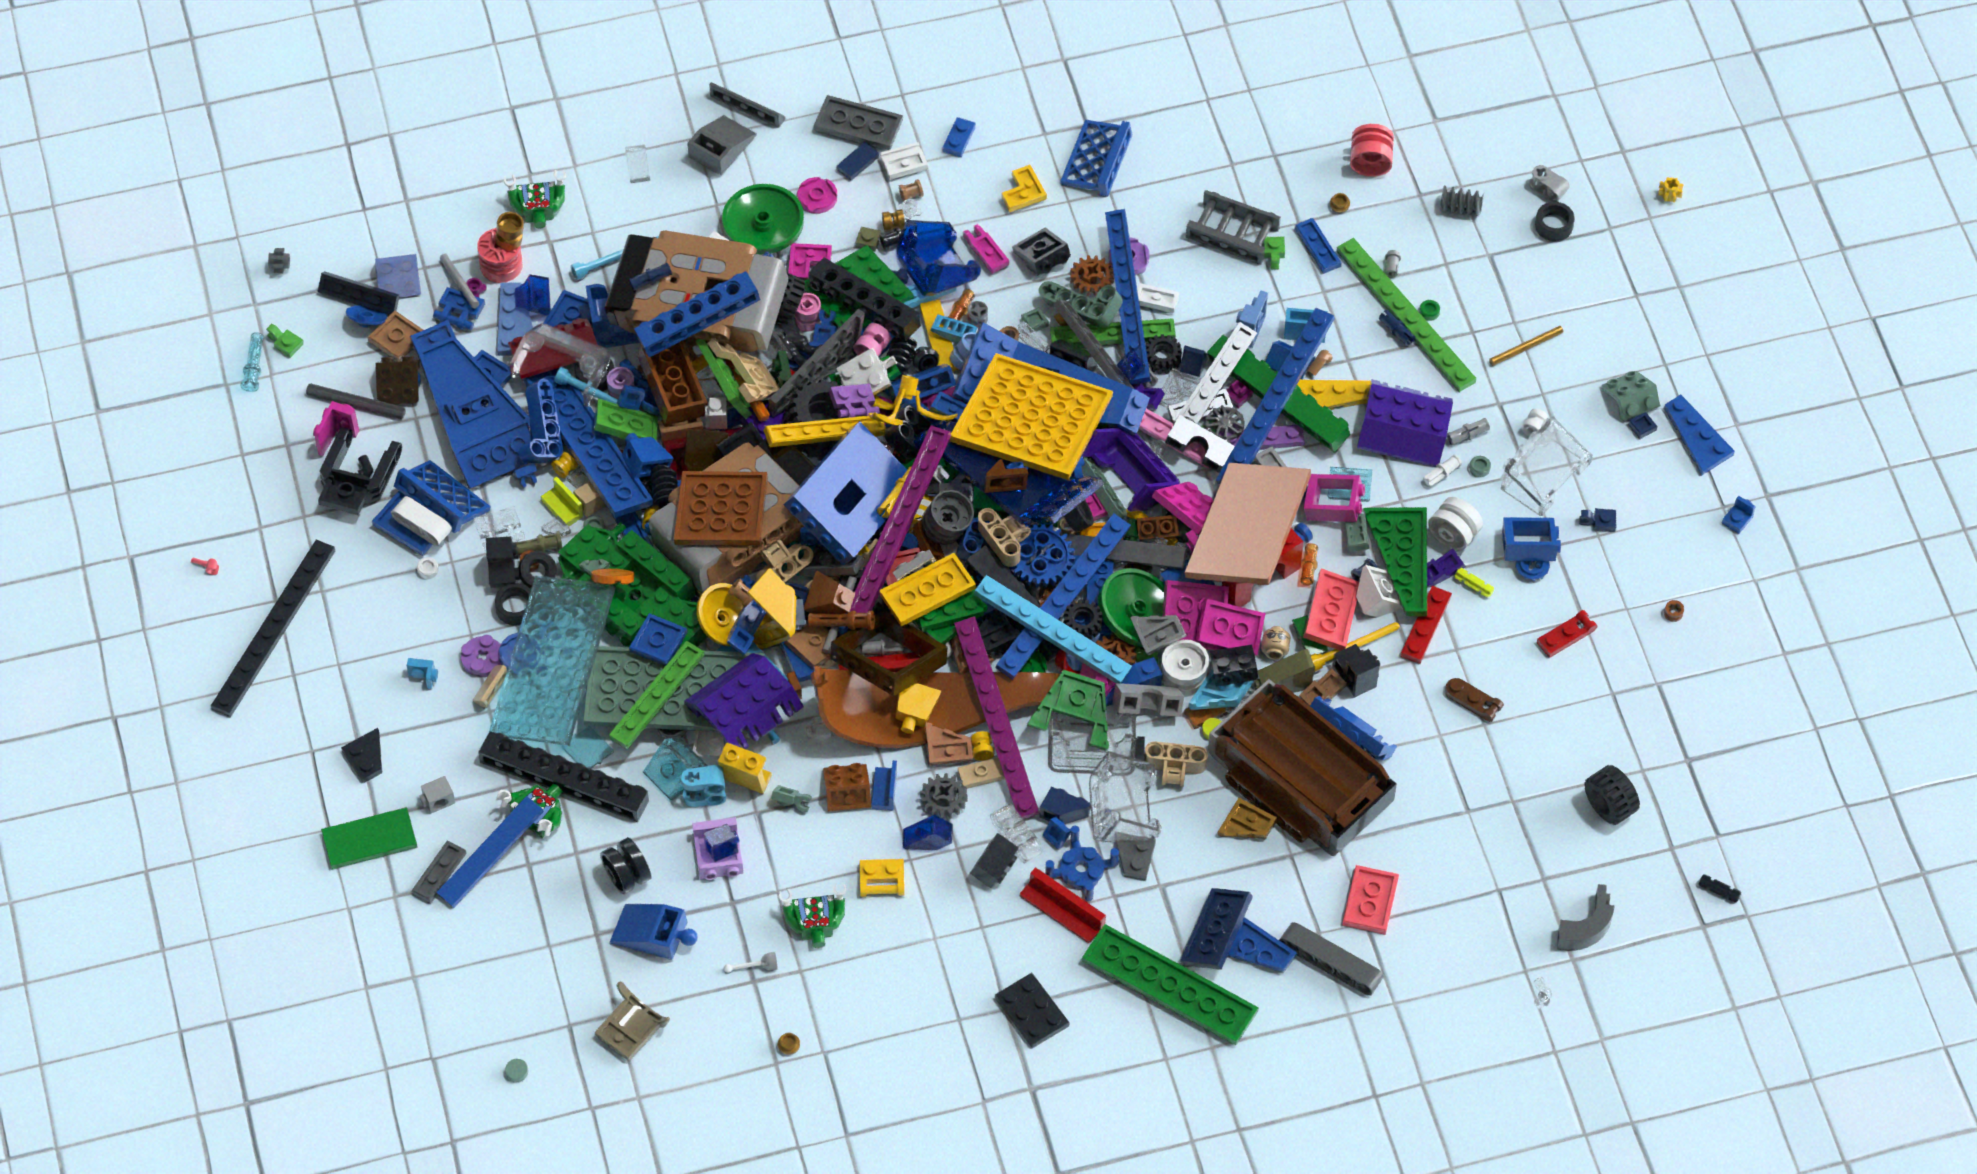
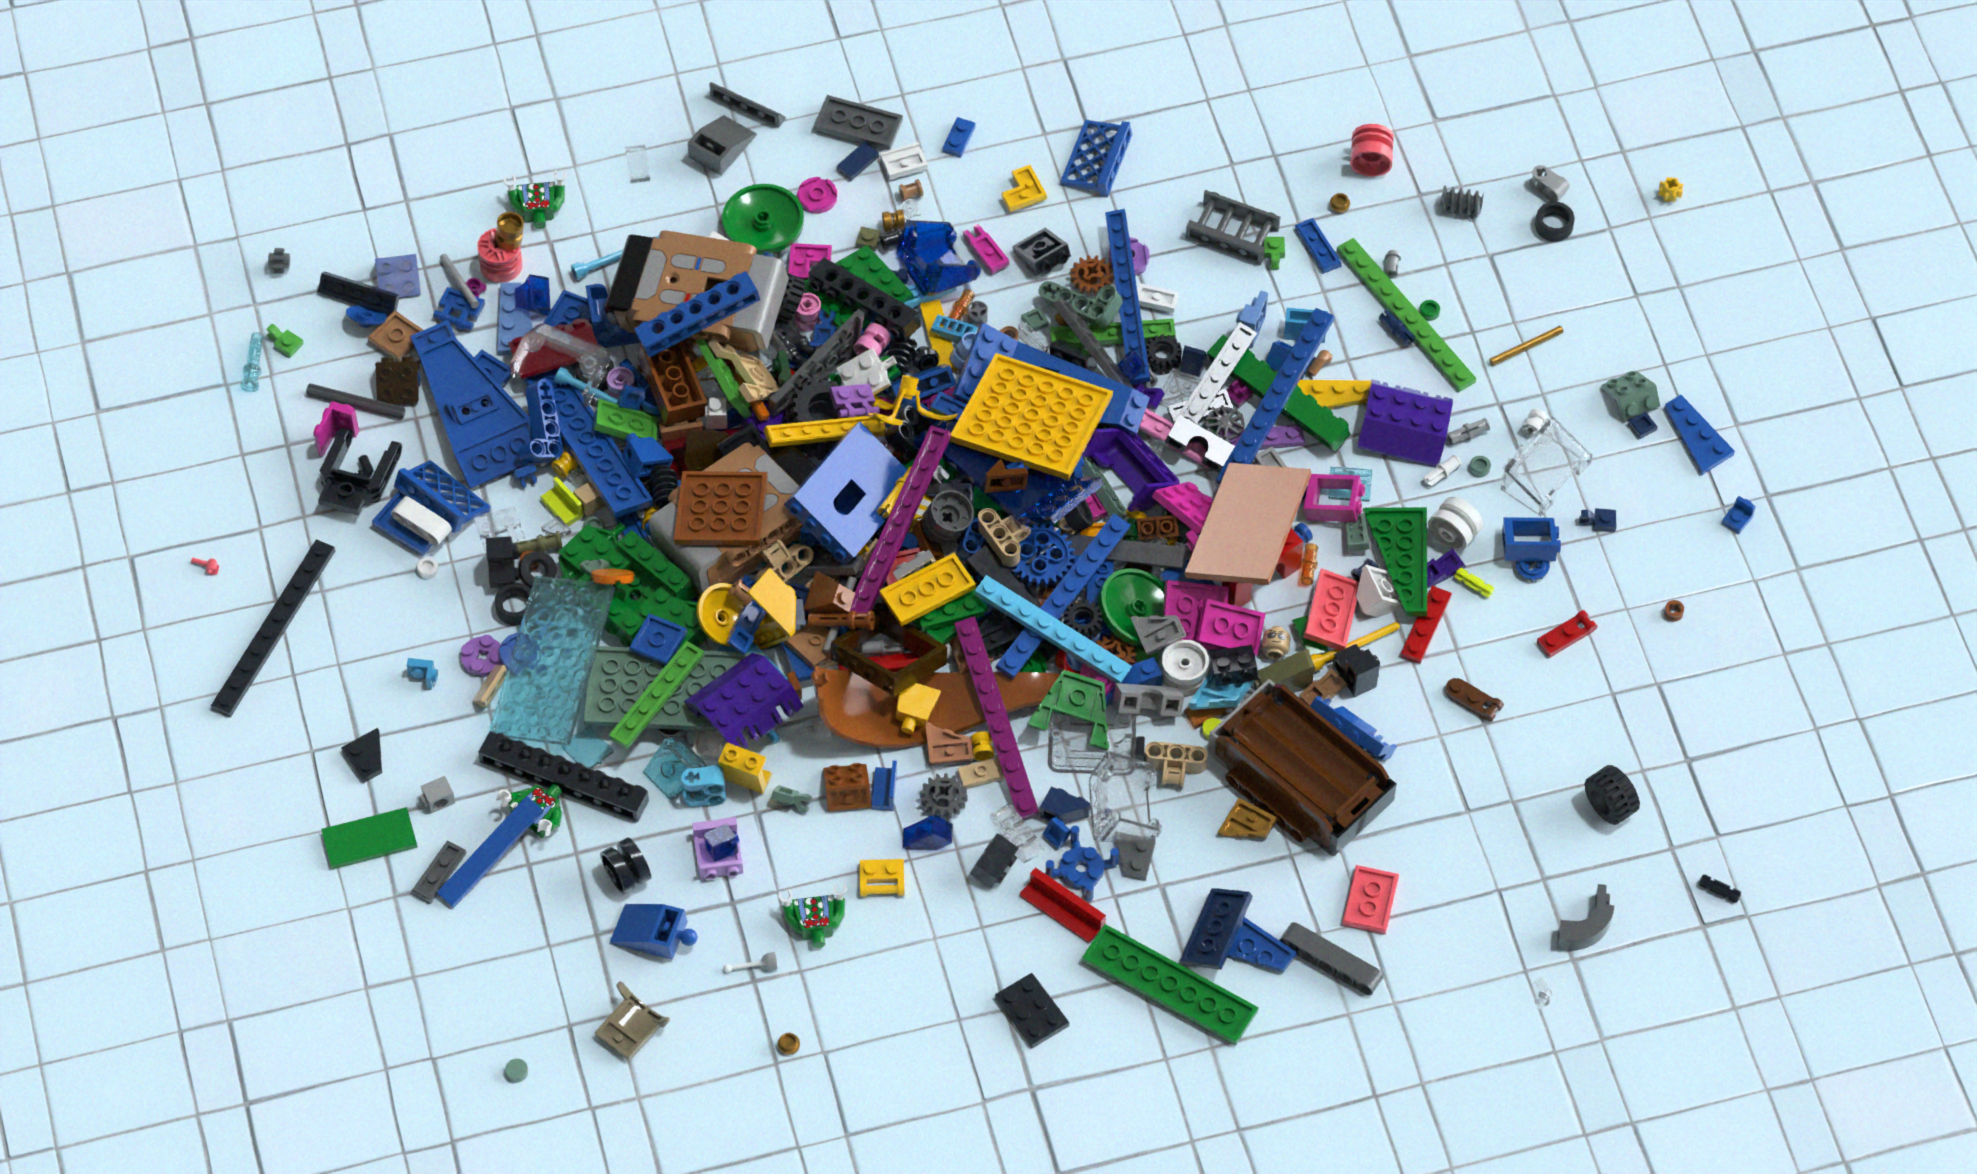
(650, 276): dark blue pin -> none

